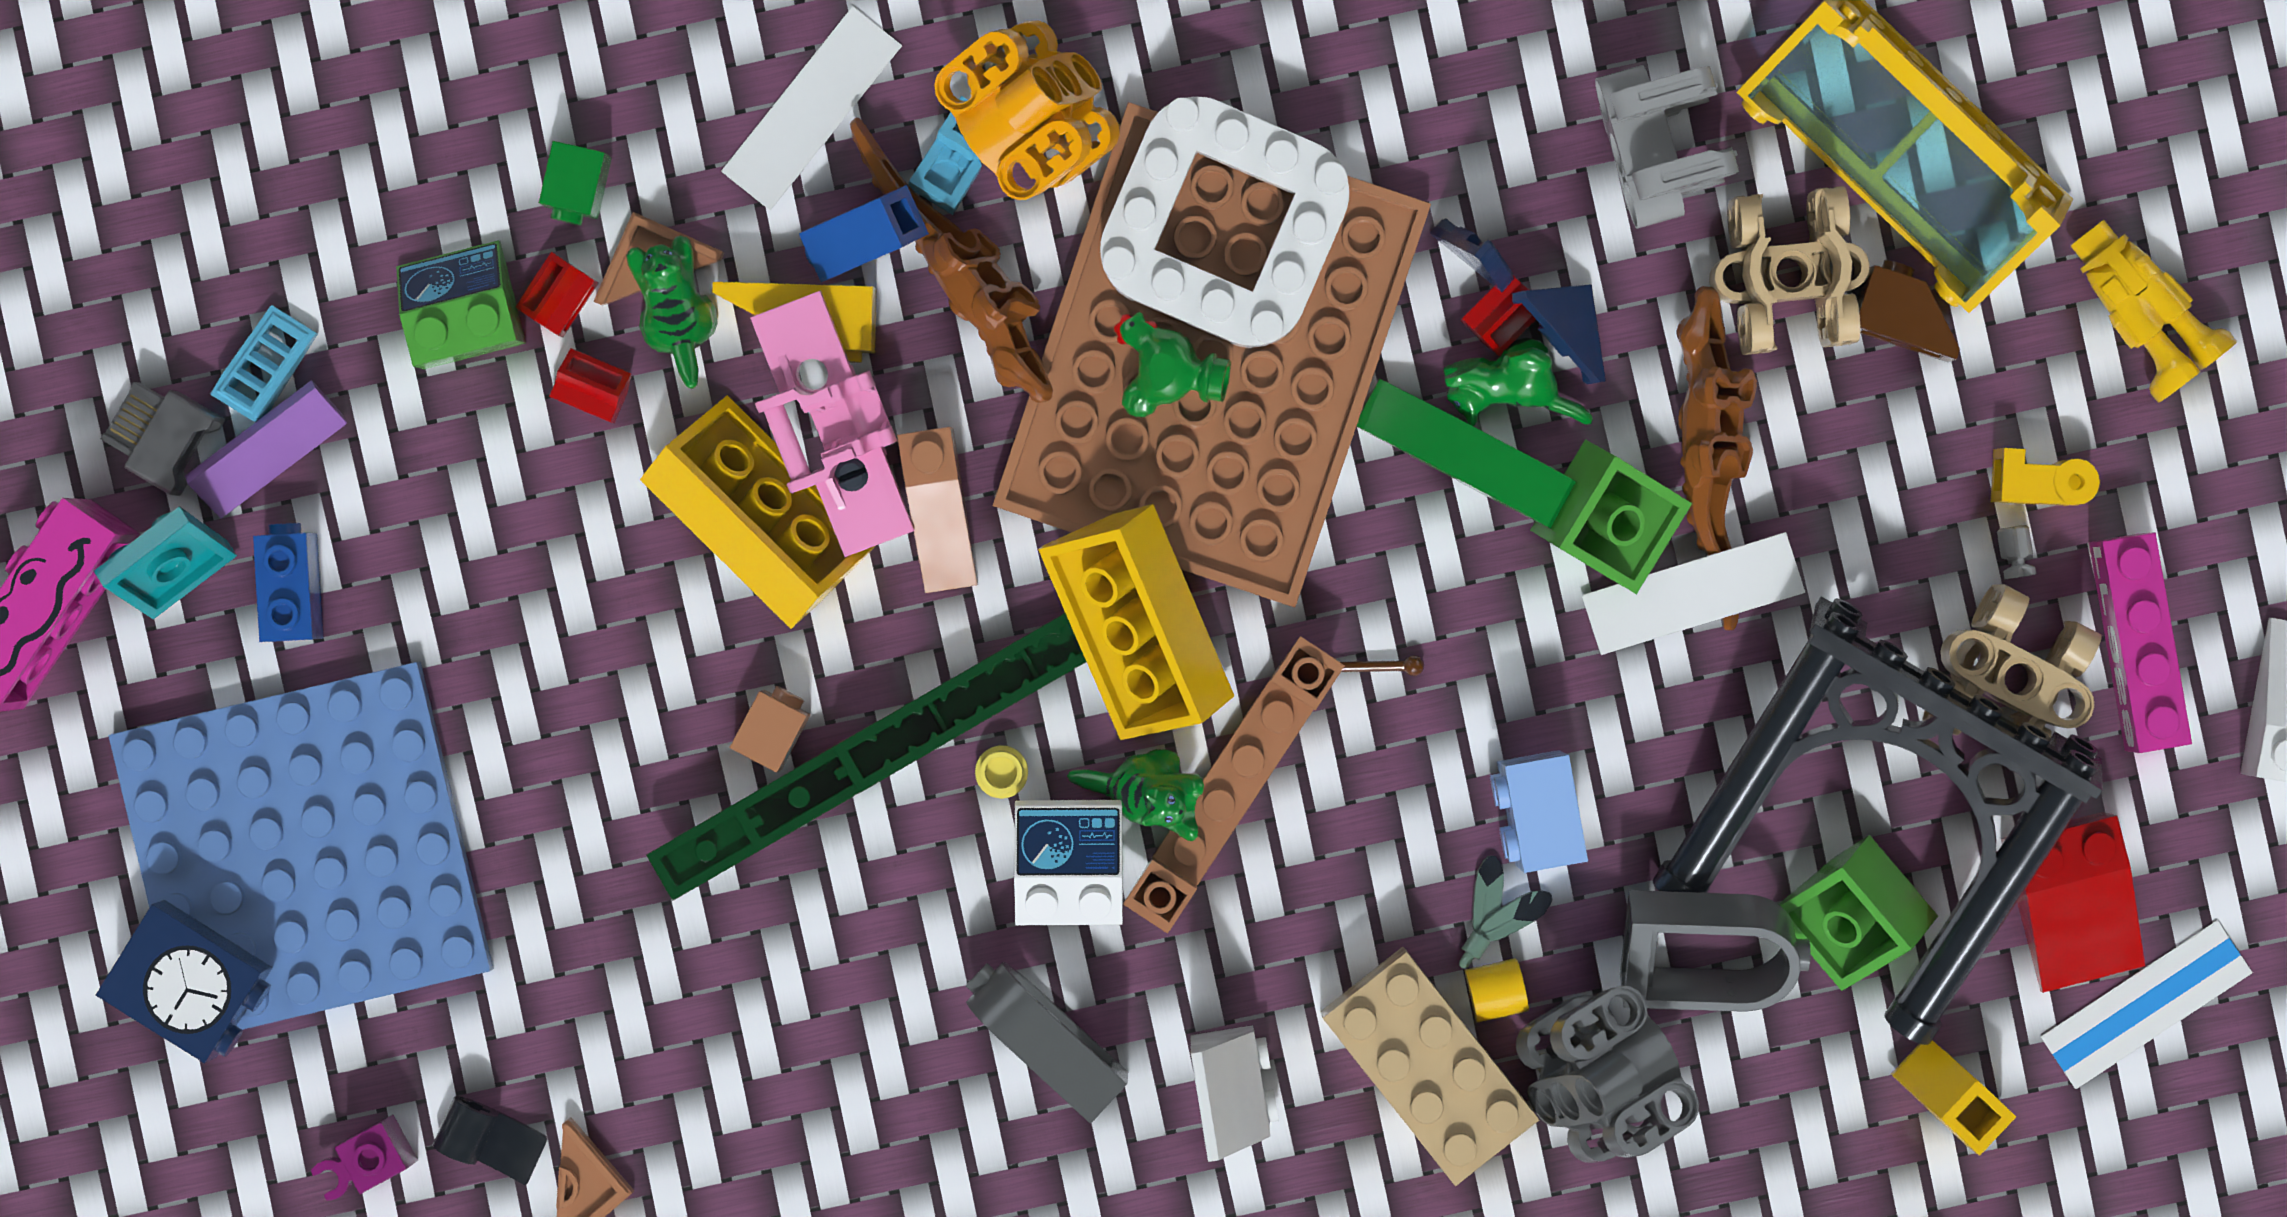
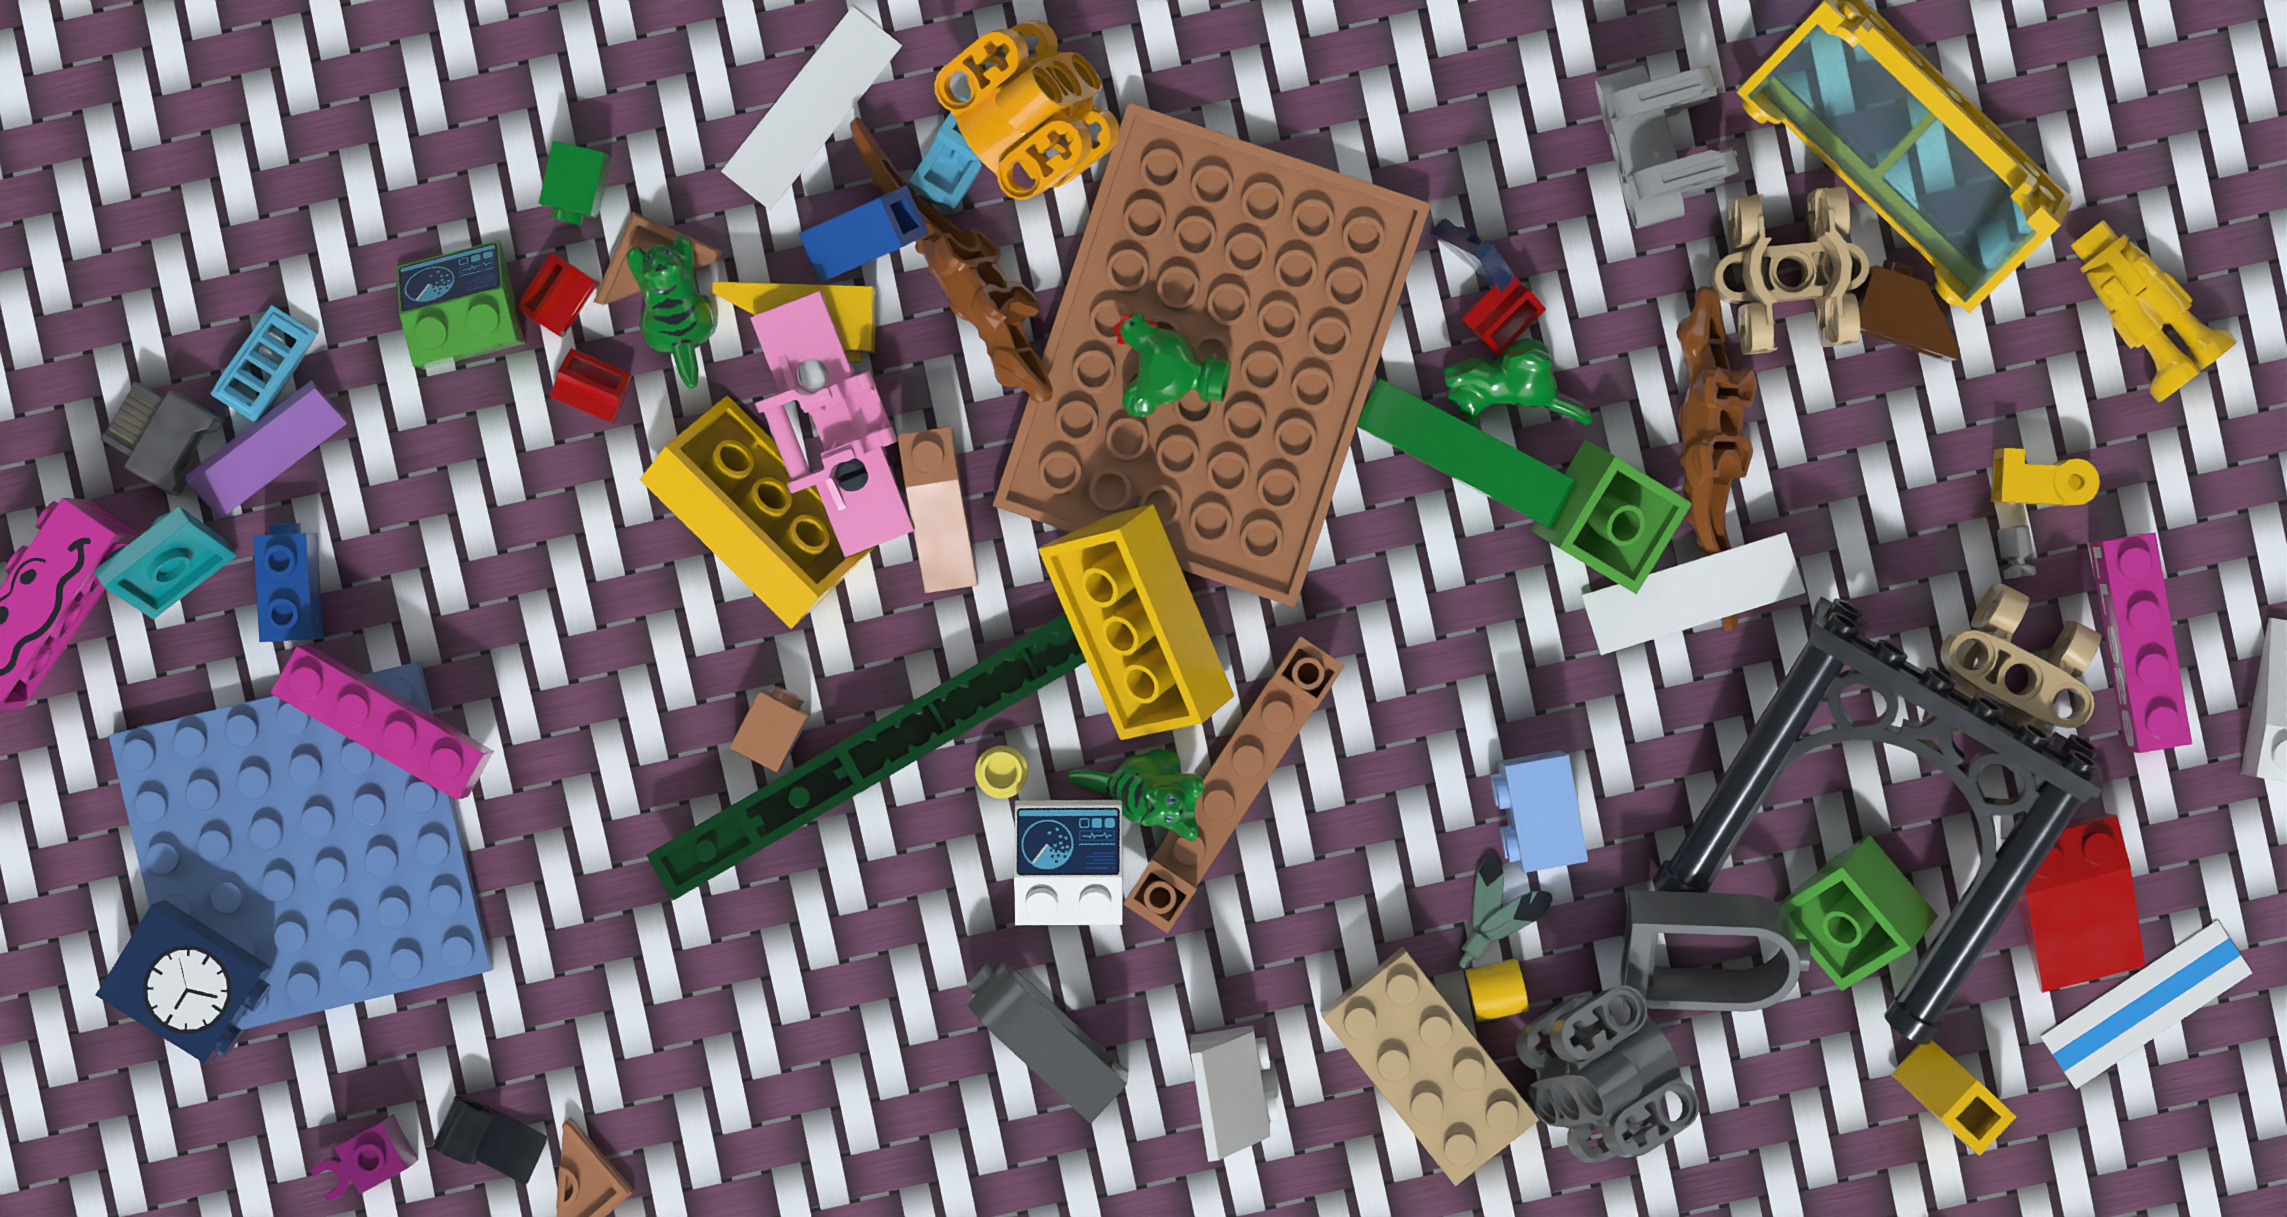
(382, 722): none -> dark pink brick
(1255, 149): white plate -> none
(1412, 666): reddish brown hinge -> none
(1569, 324): dark blue tile -> none

